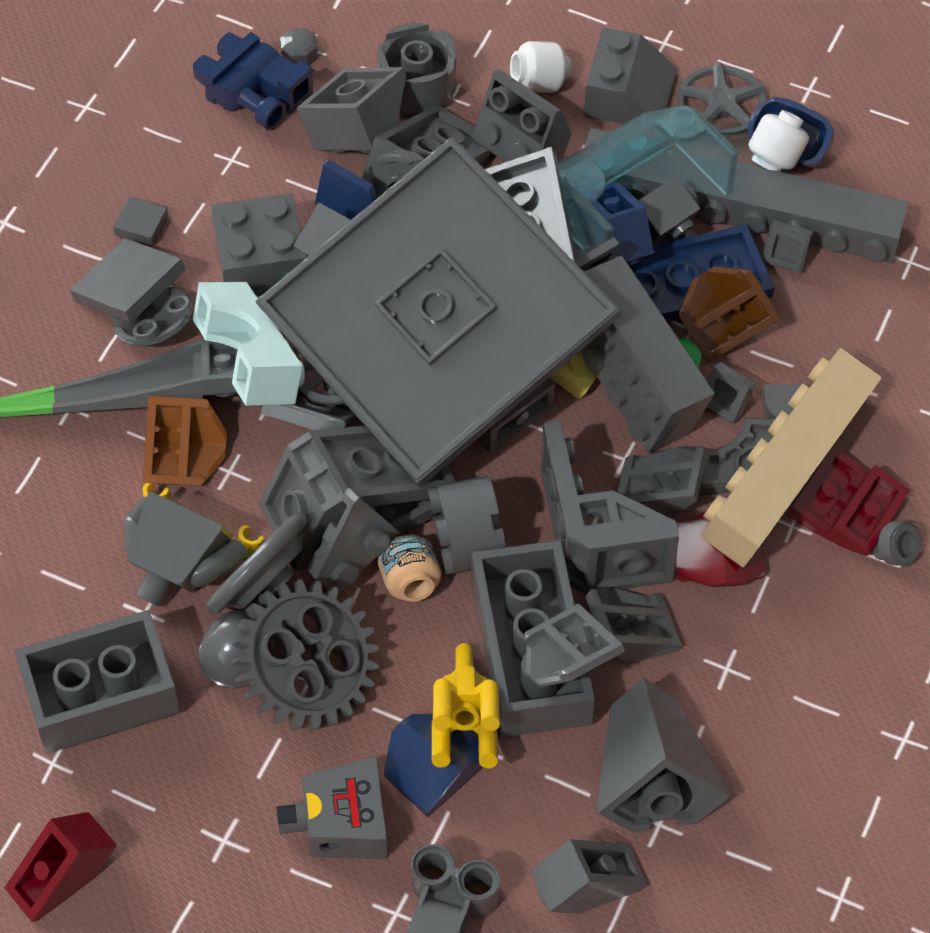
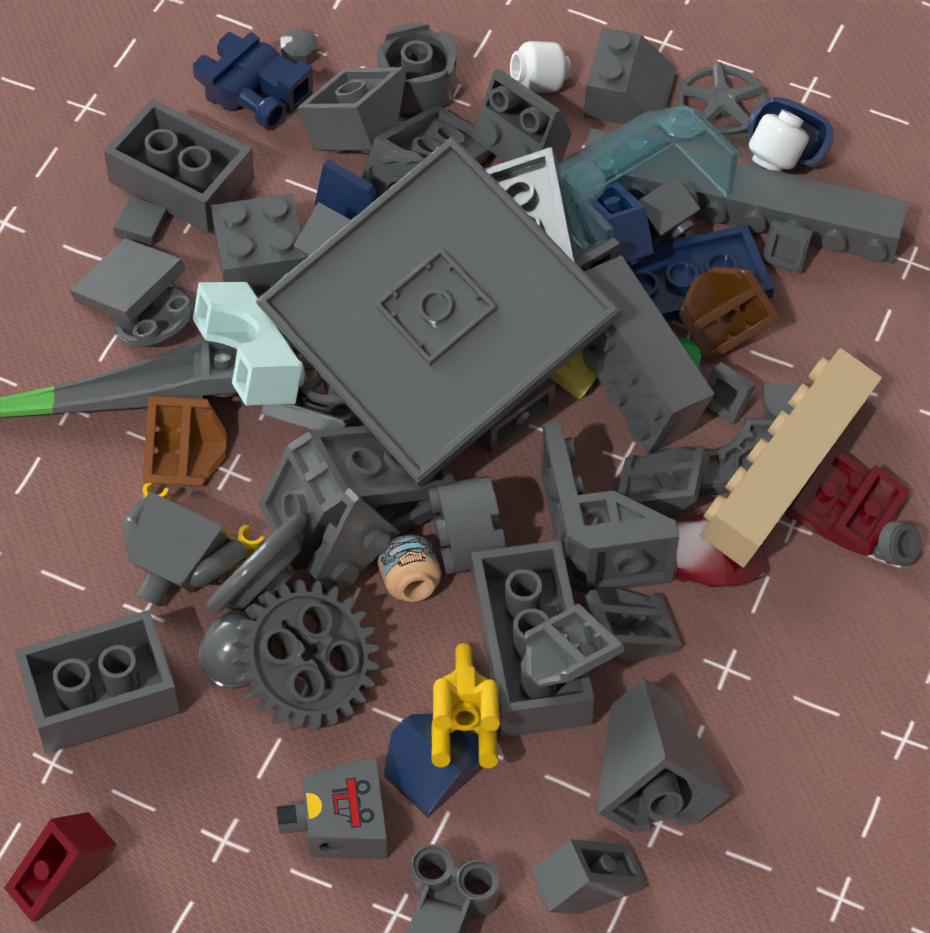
(179, 164): none -> dark grey brick

